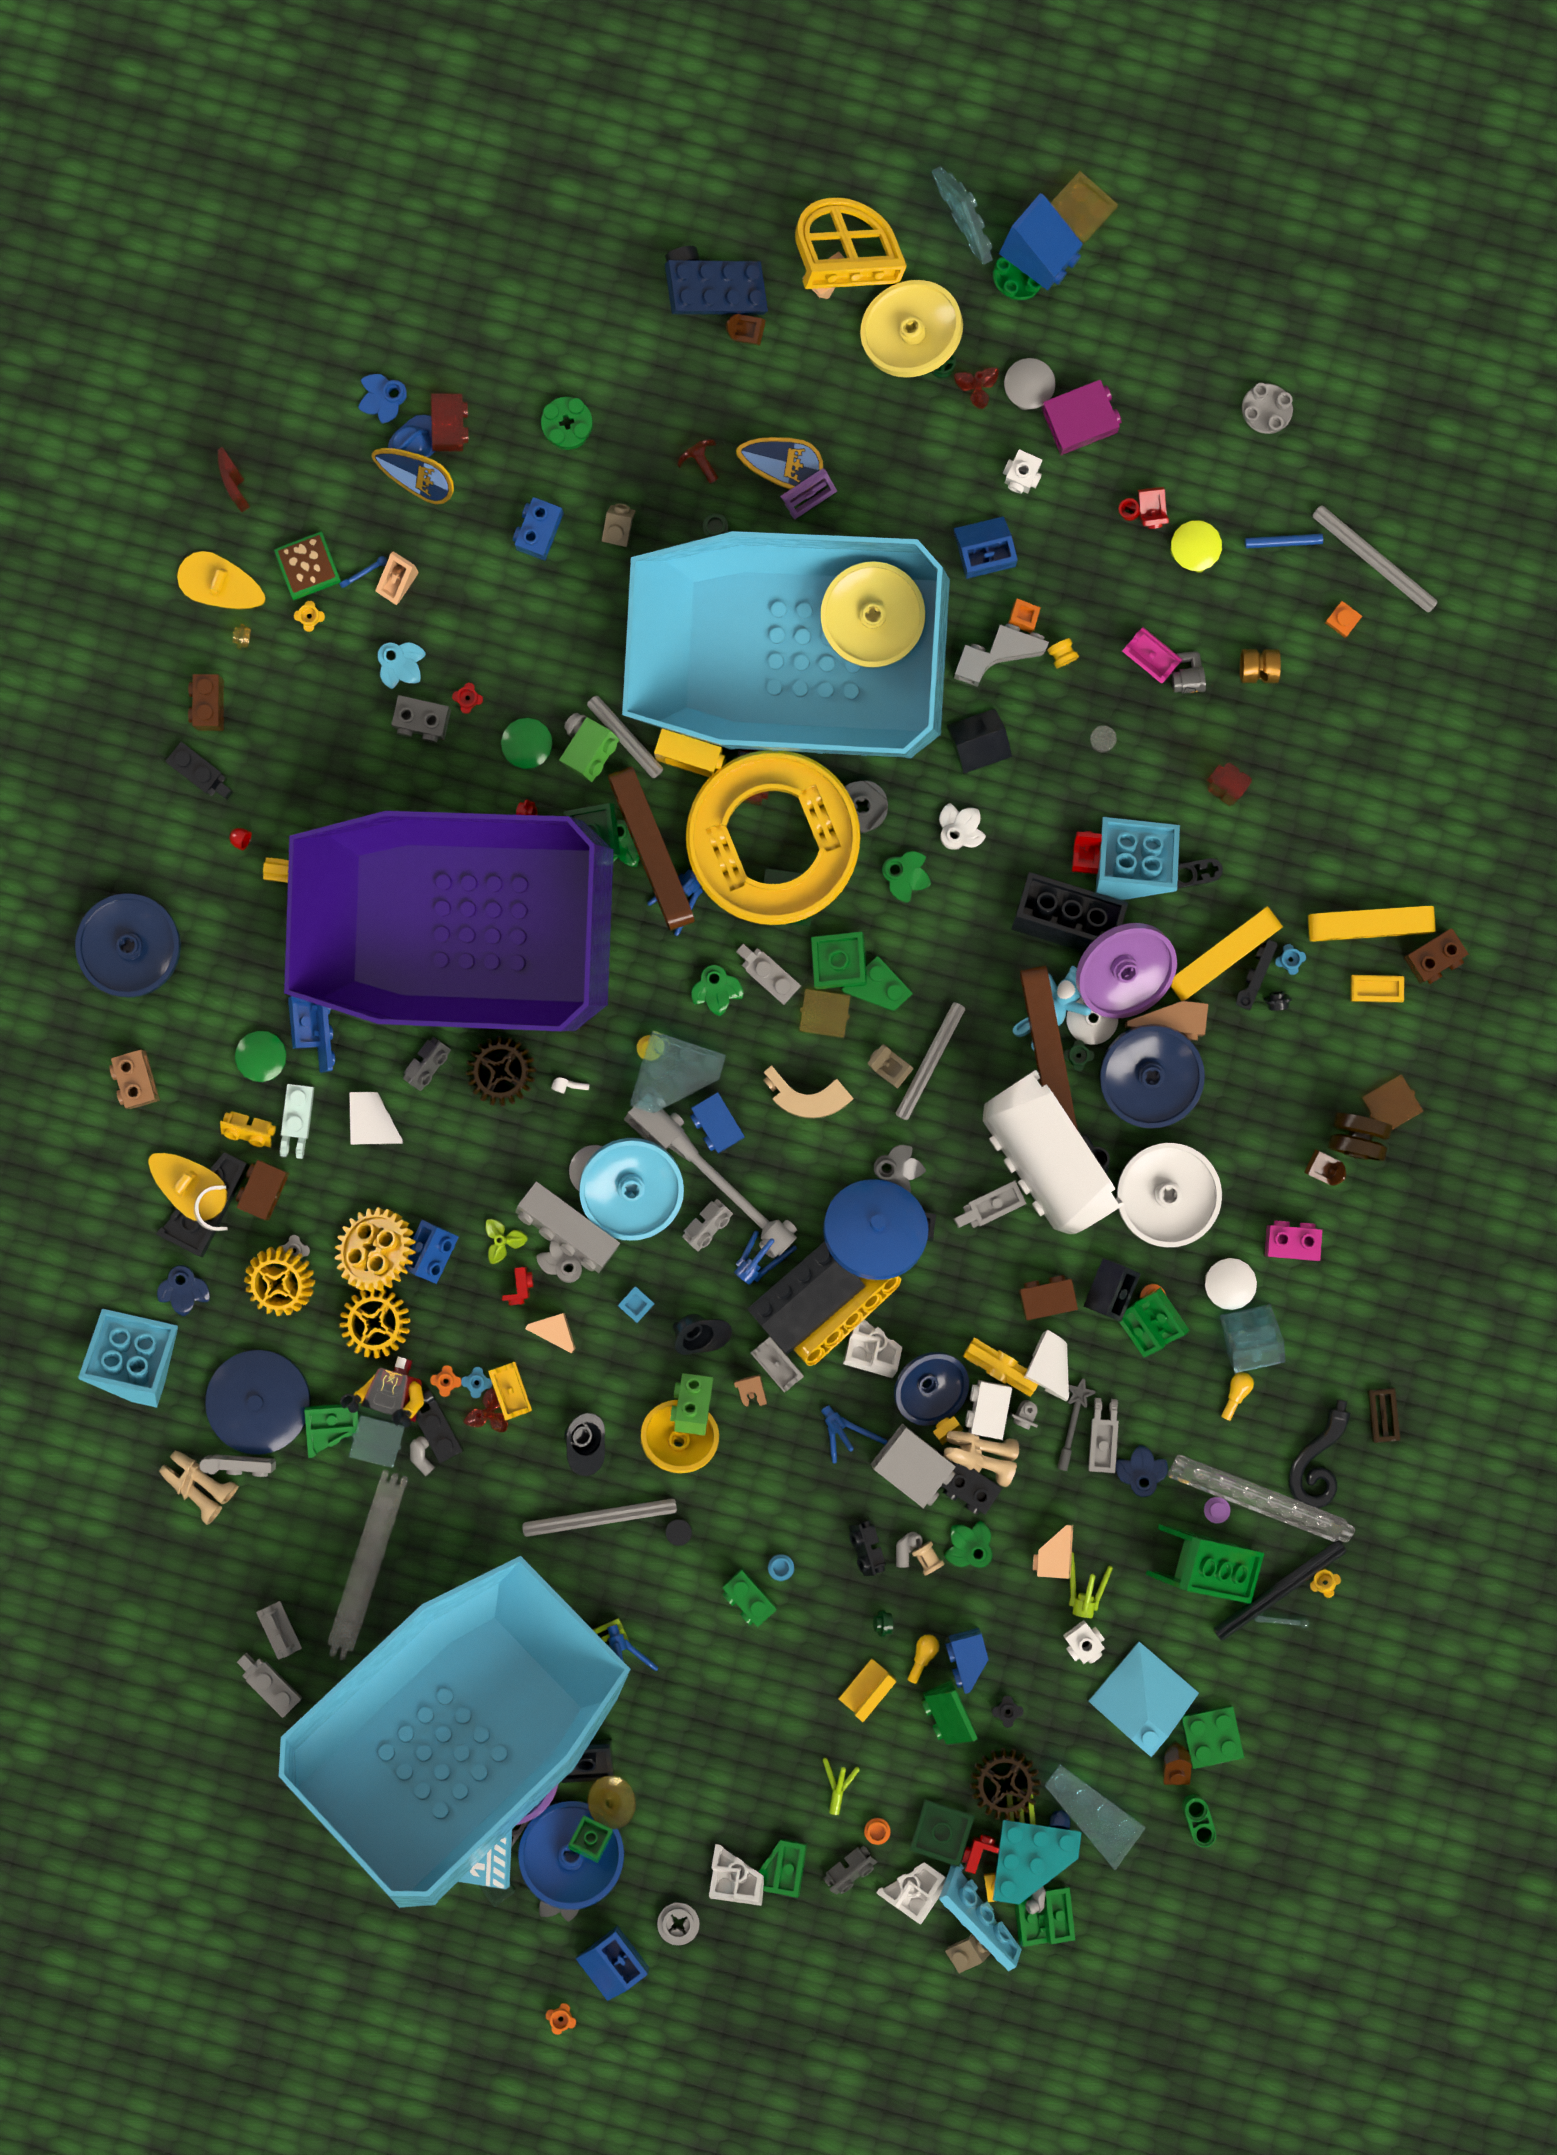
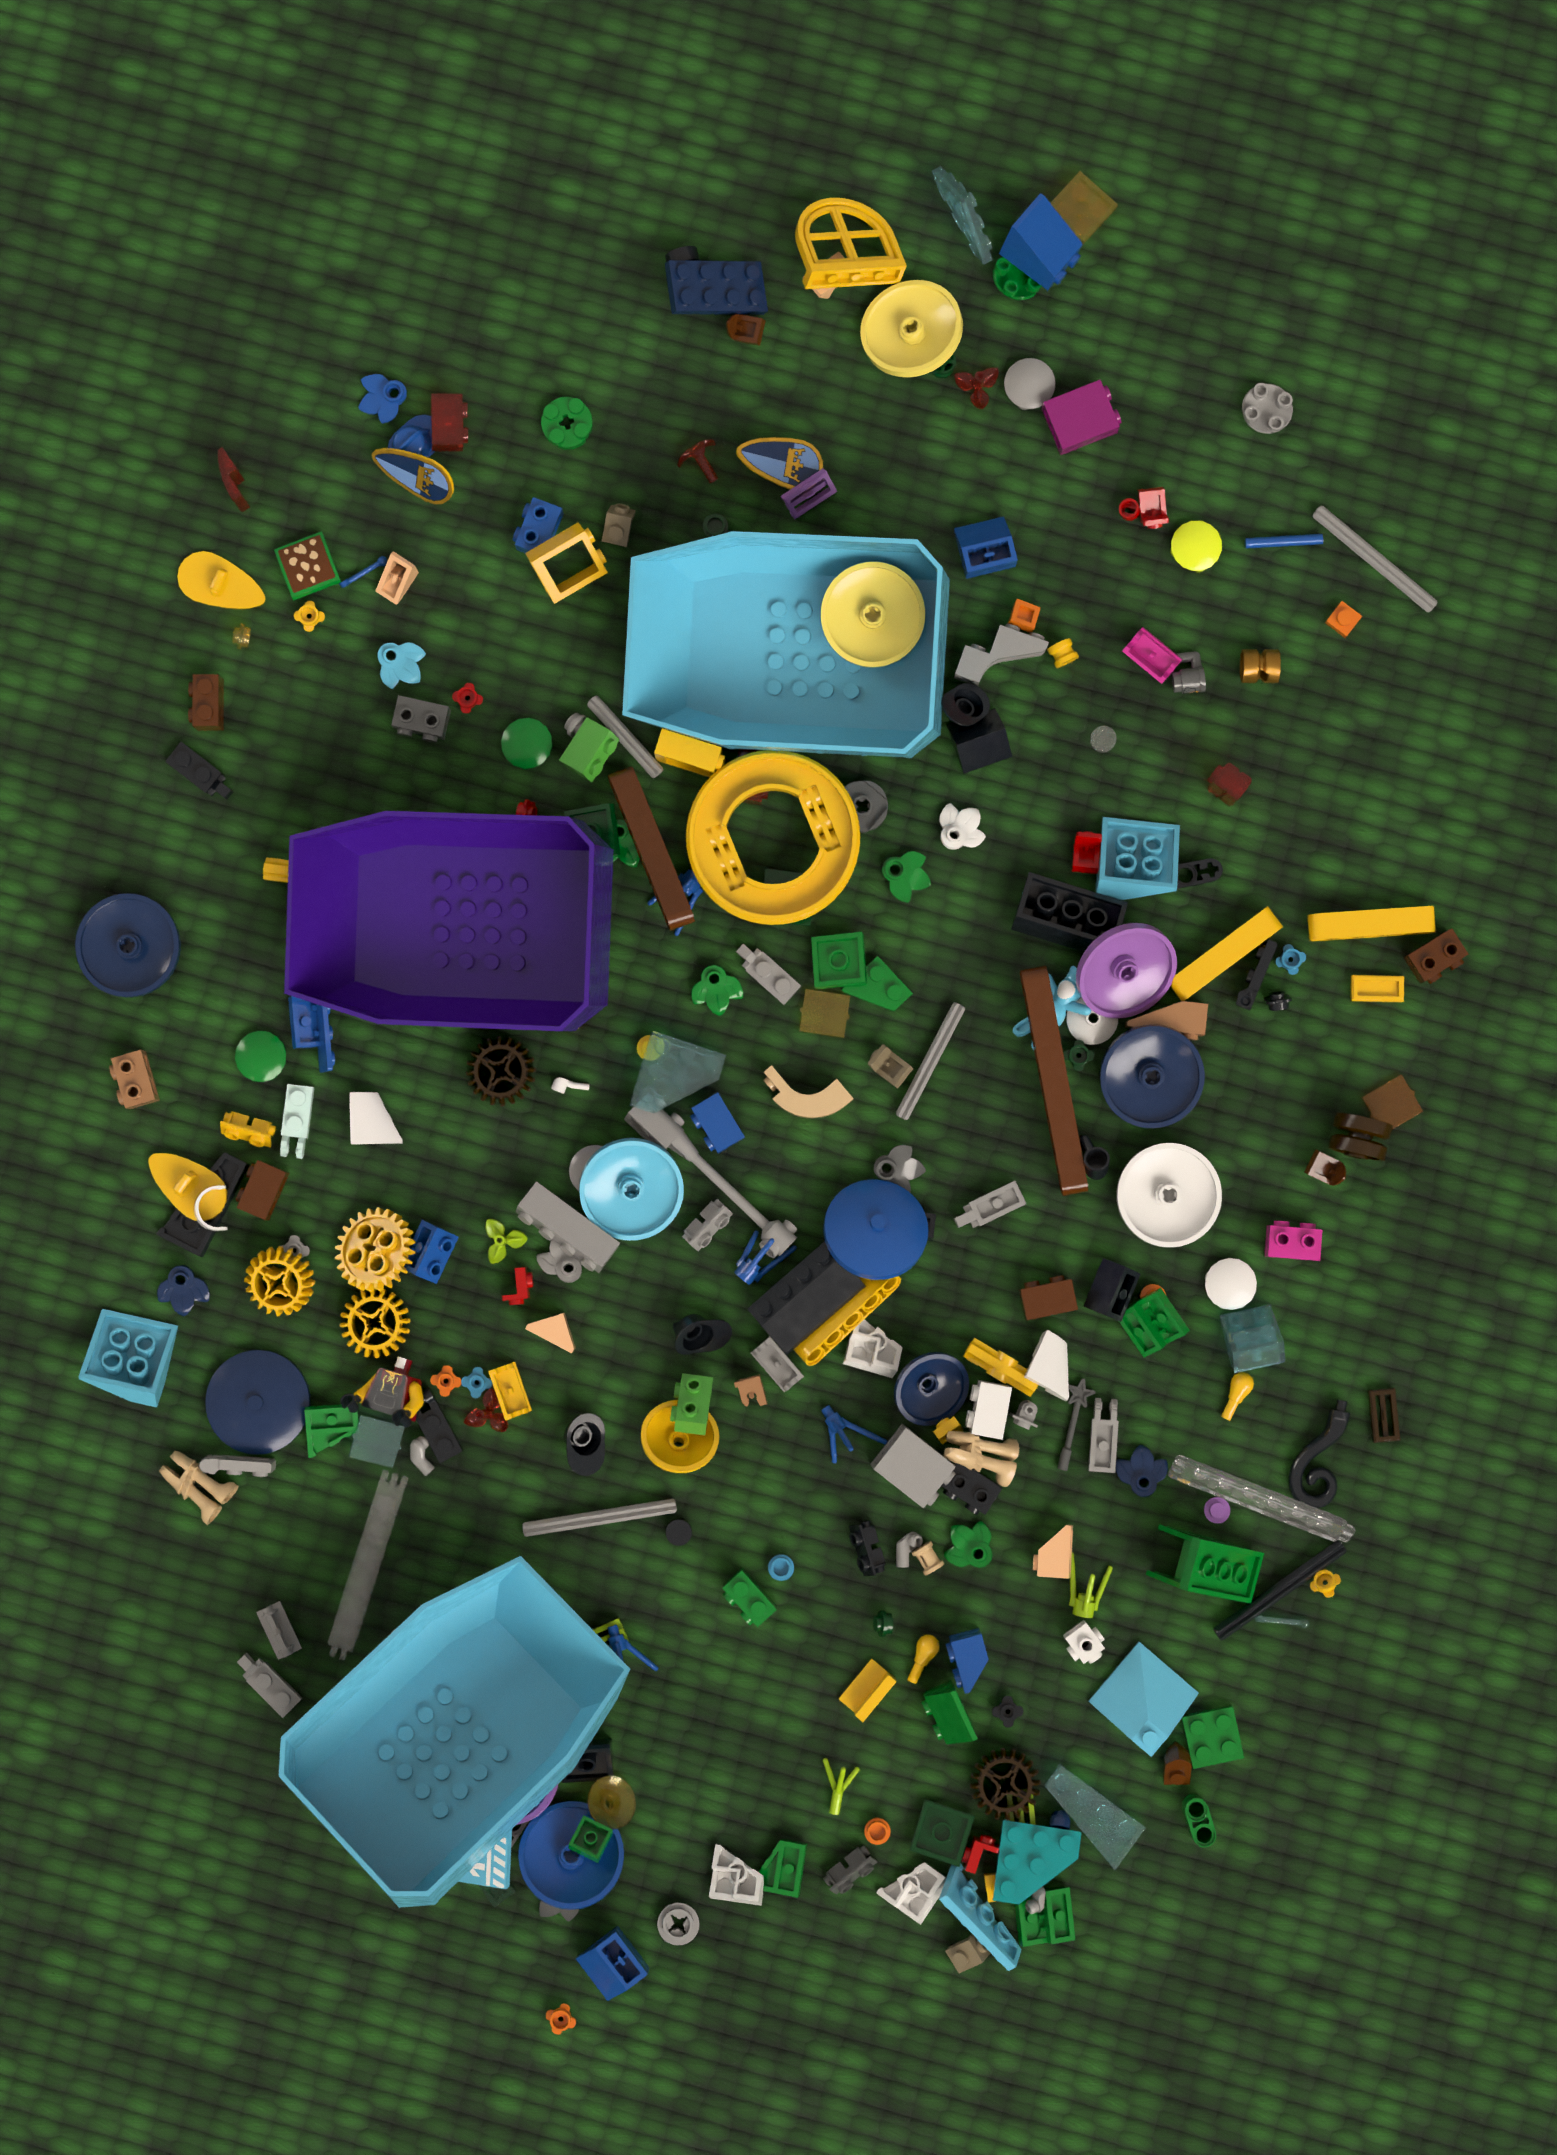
(240, 838): red hinge -> none
(420, 1073): dark grey hinge -> none
(558, 544): none -> yellow window
(636, 1304): dark azure plate -> none
(965, 704): none -> black piece
(1025, 464): white brick -> none
(1049, 1156): white slope -> none

